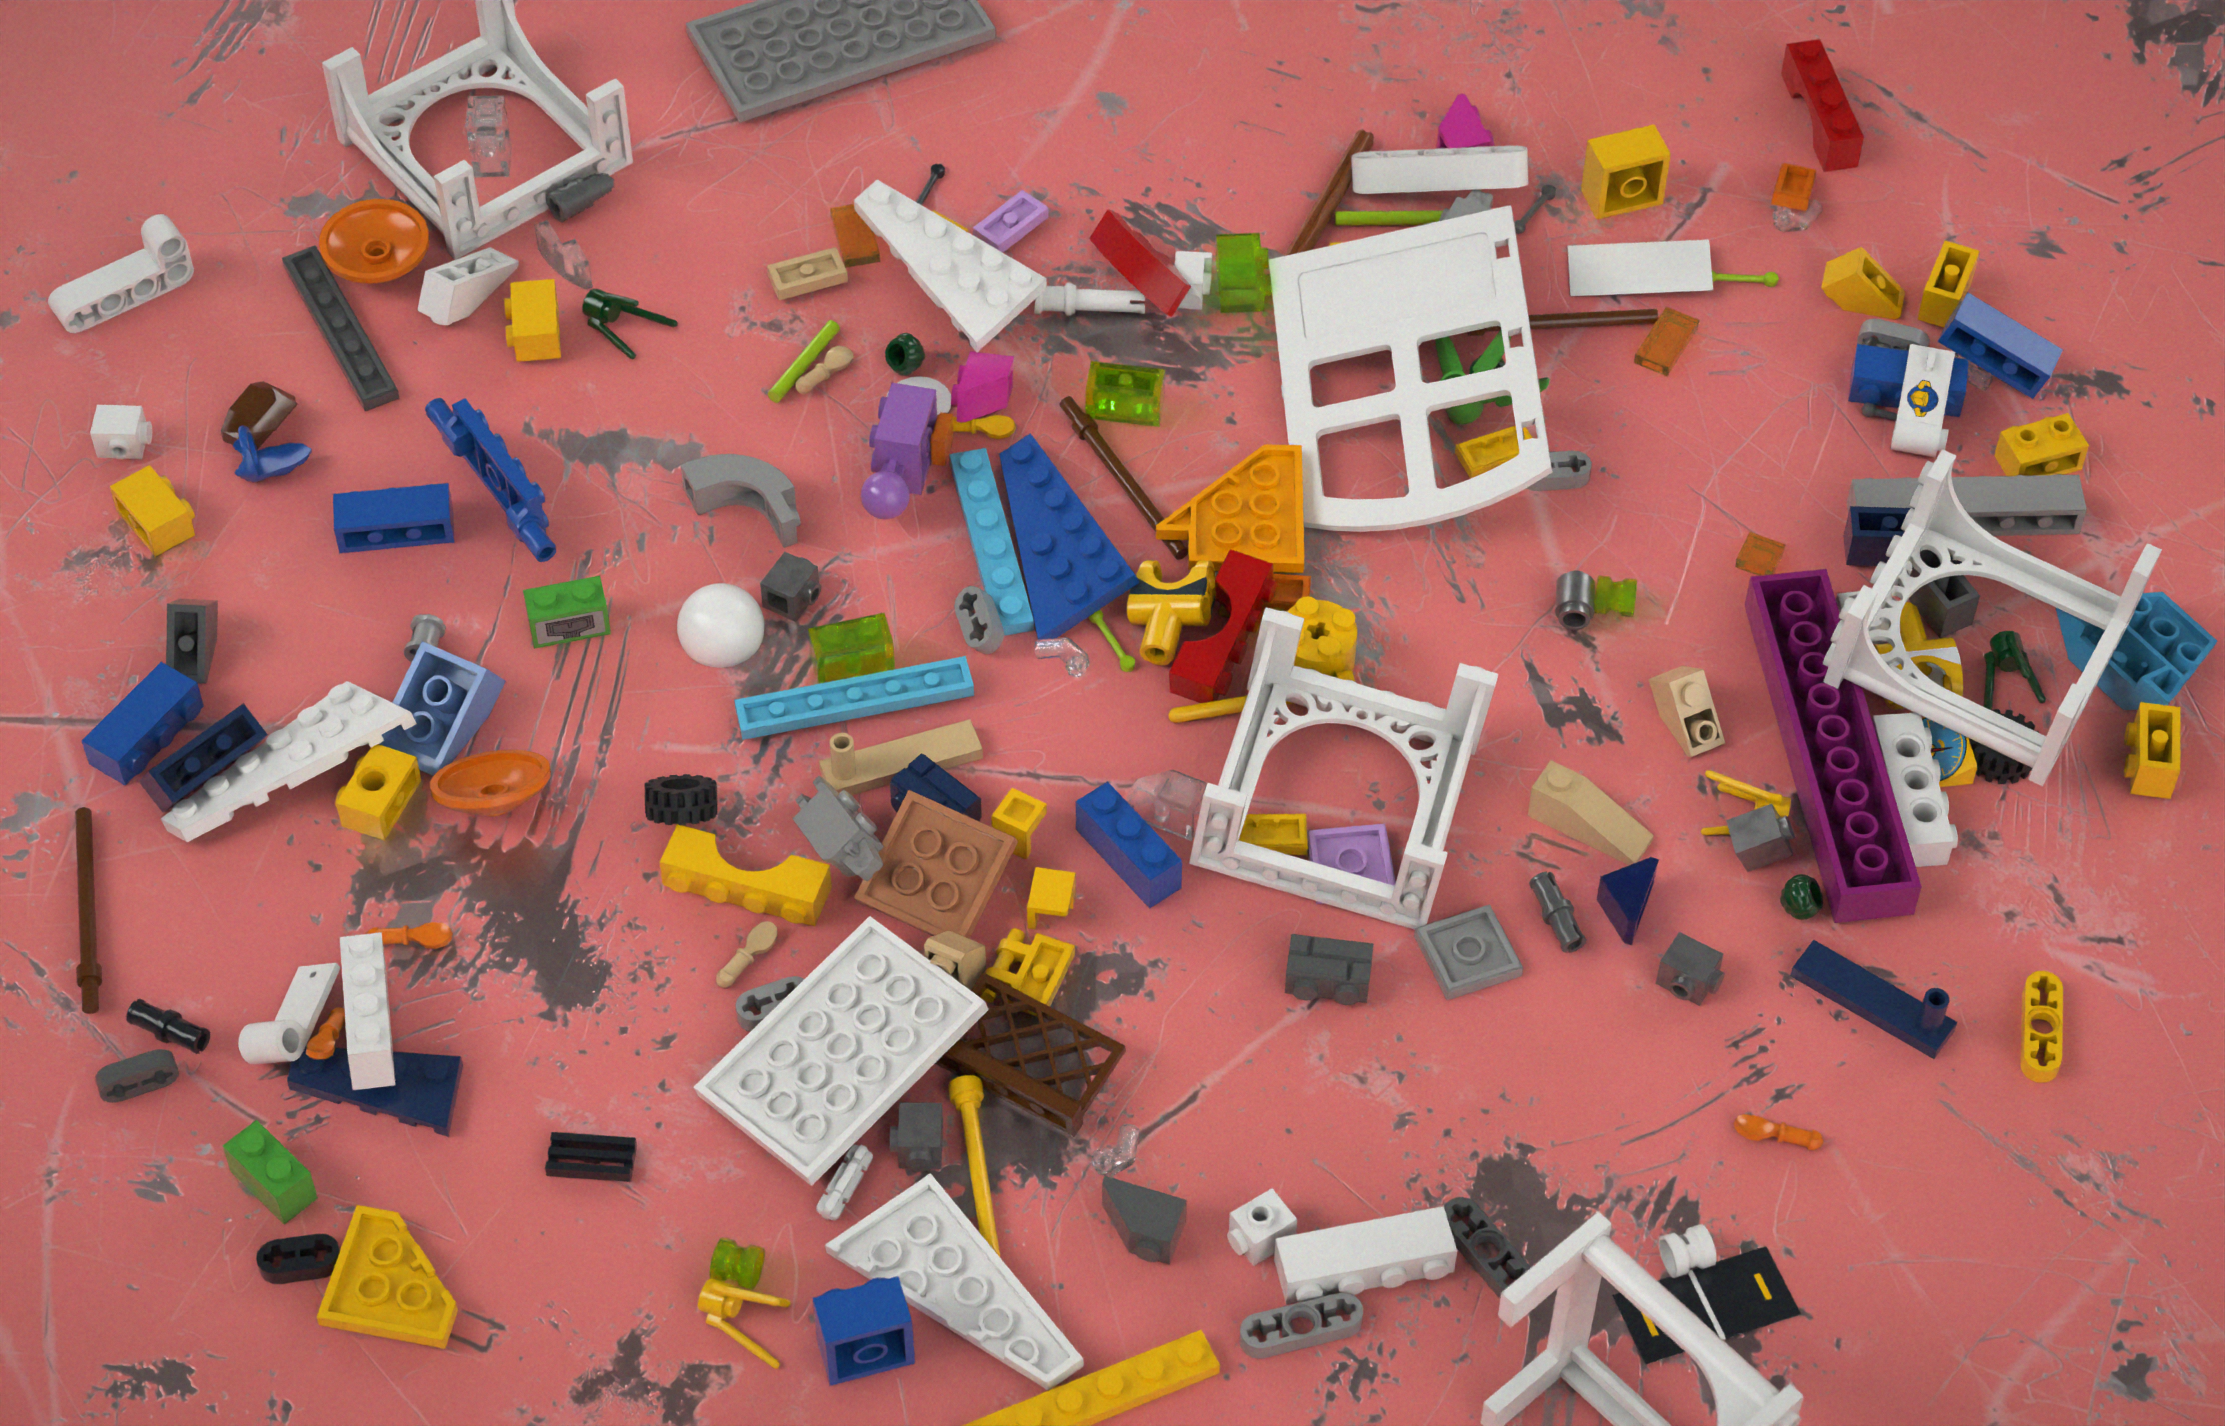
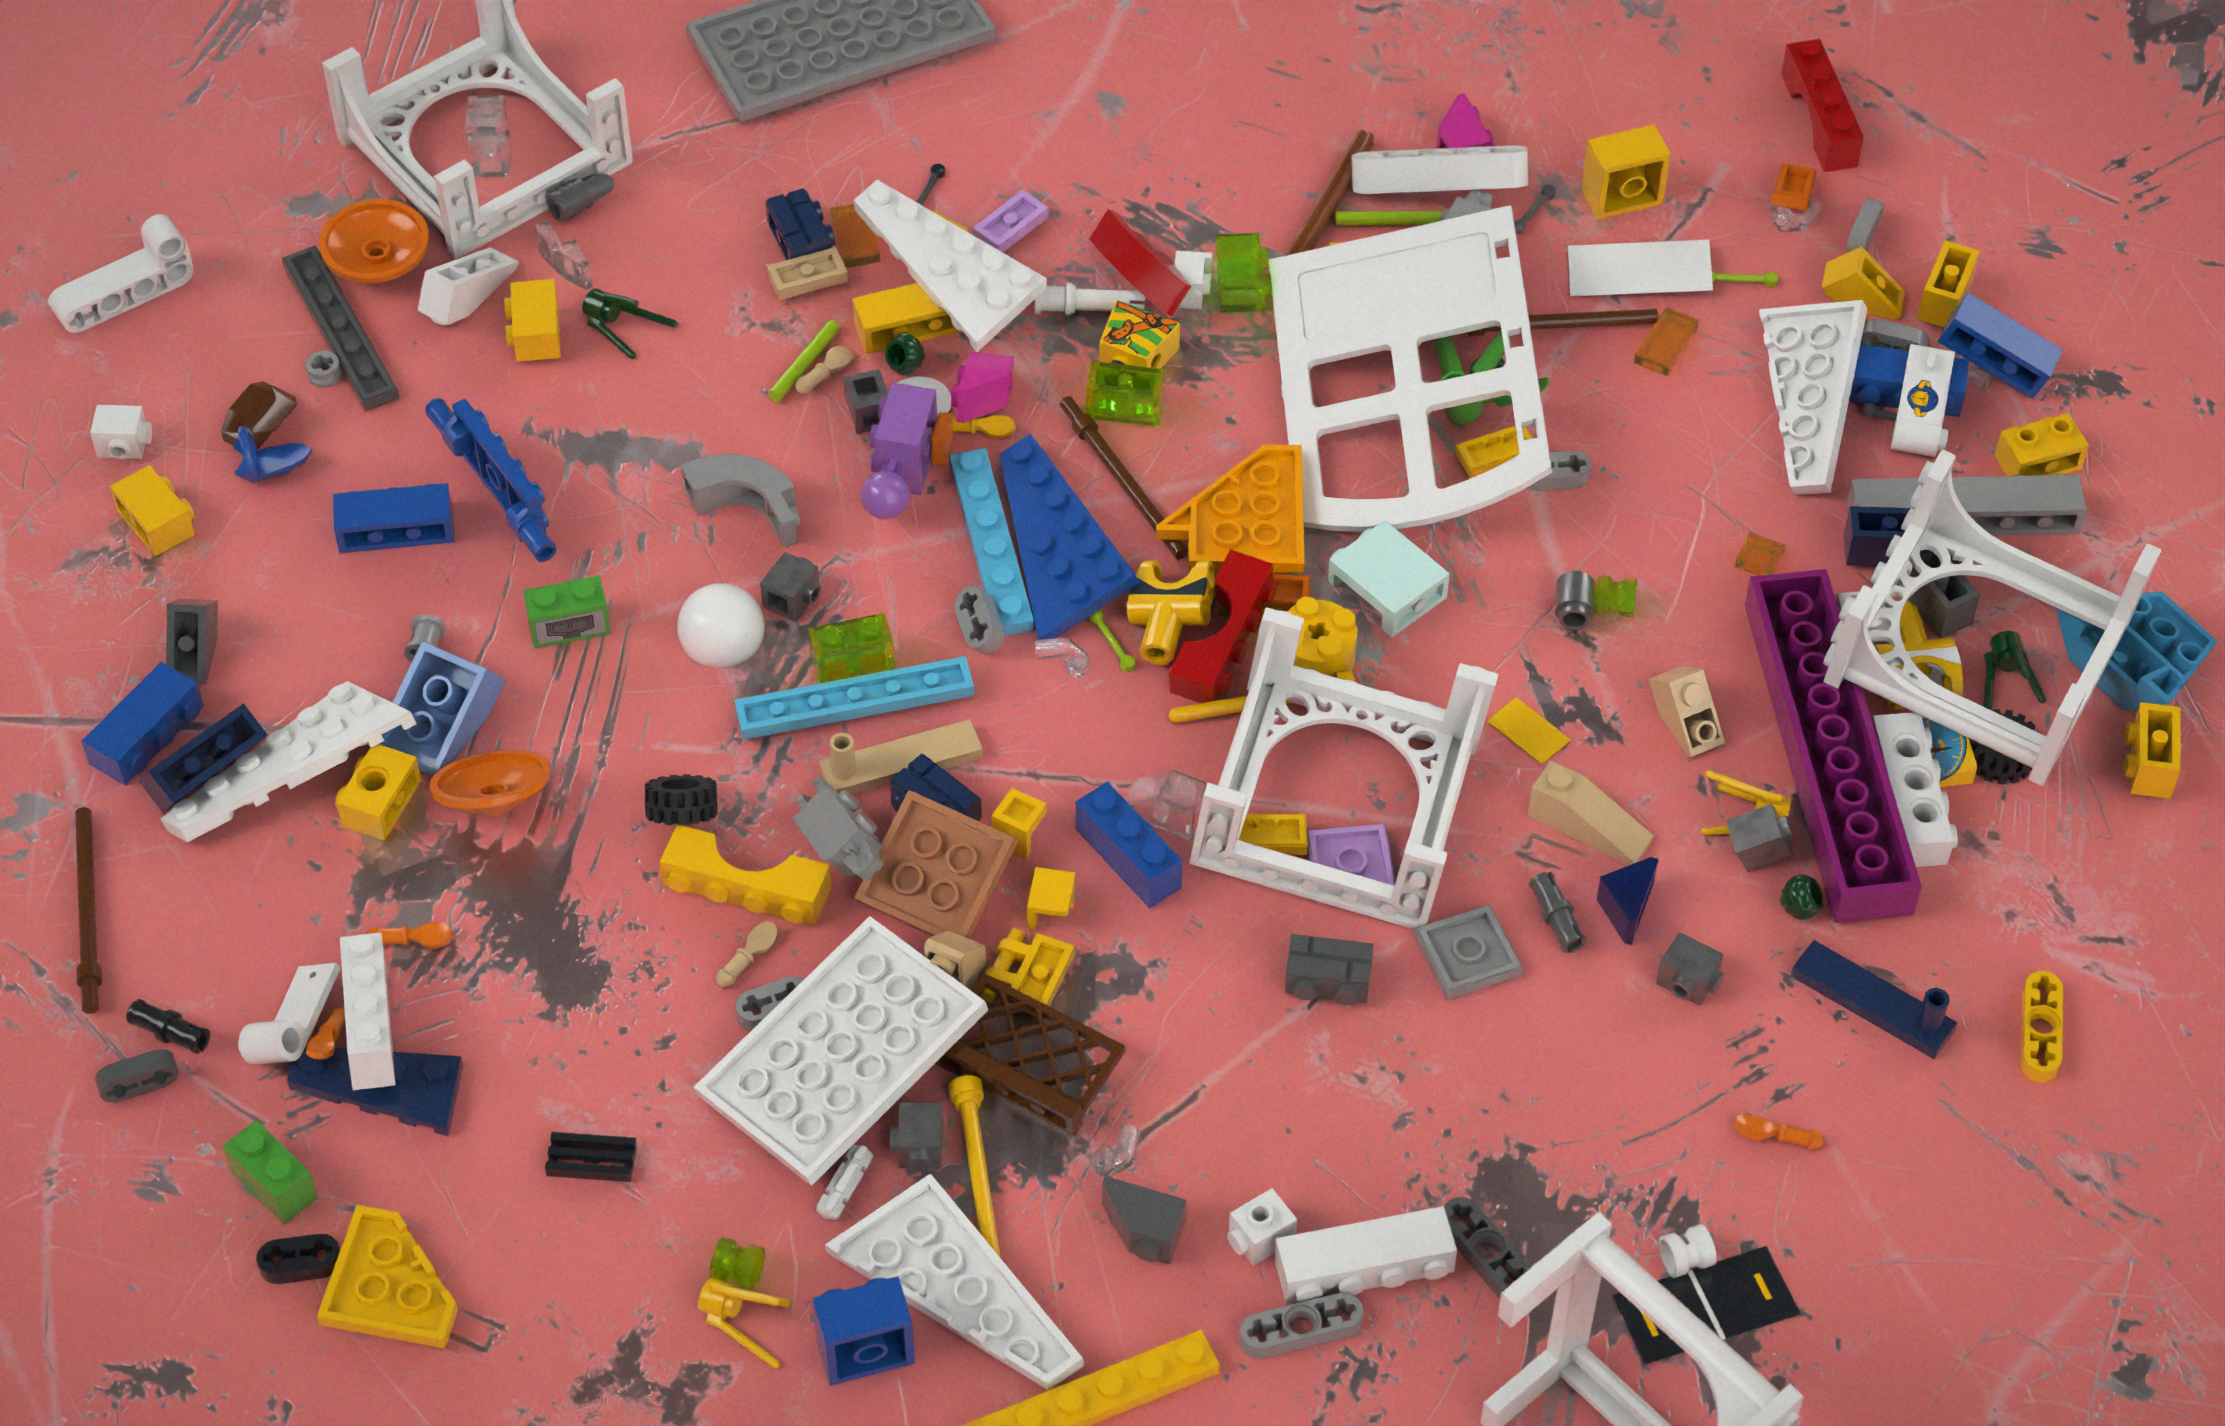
(317, 375): none -> light grey bush
(798, 224): none -> dark blue brick
(863, 397): none -> flat silver brick
(896, 311): none -> yellow brick
(1138, 337): none -> torso
(1390, 576): none -> light aqua panel
(1528, 730): none -> yellow sticker
(1812, 377): none -> white wing
(1865, 225): none -> light grey beam

